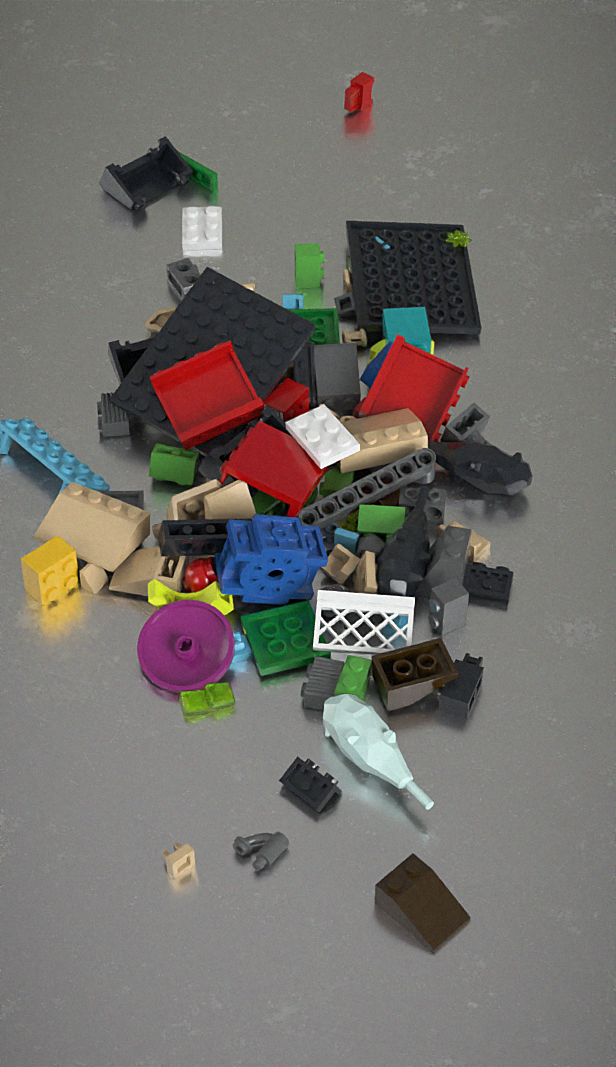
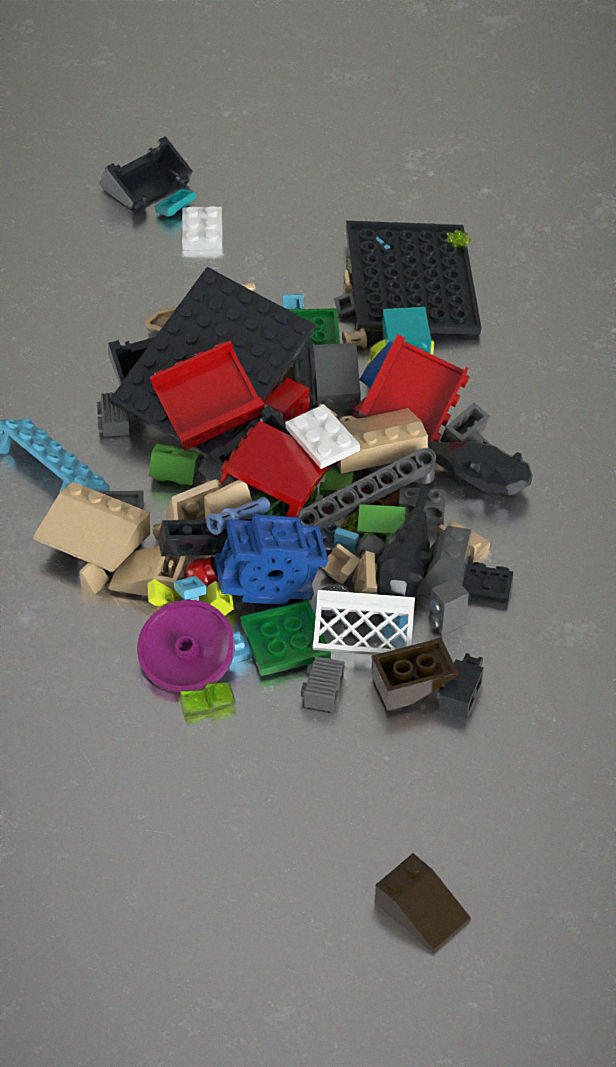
(50, 570): yellow piece -> none
(175, 202): none -> teal plate
(180, 860): tan tile -> none
(182, 276): dark grey brick -> none
(190, 588): none -> medium azure tile
(202, 174): green tile -> none
(240, 513): none -> medium blue pin
(273, 846): dark grey plant -> none
(307, 265): bright green brick -> none
(309, 784): black bracket -> none
(354, 677): bright green brick -> none
(359, 93): red piece -> none
(369, 742): light aqua piece -> none

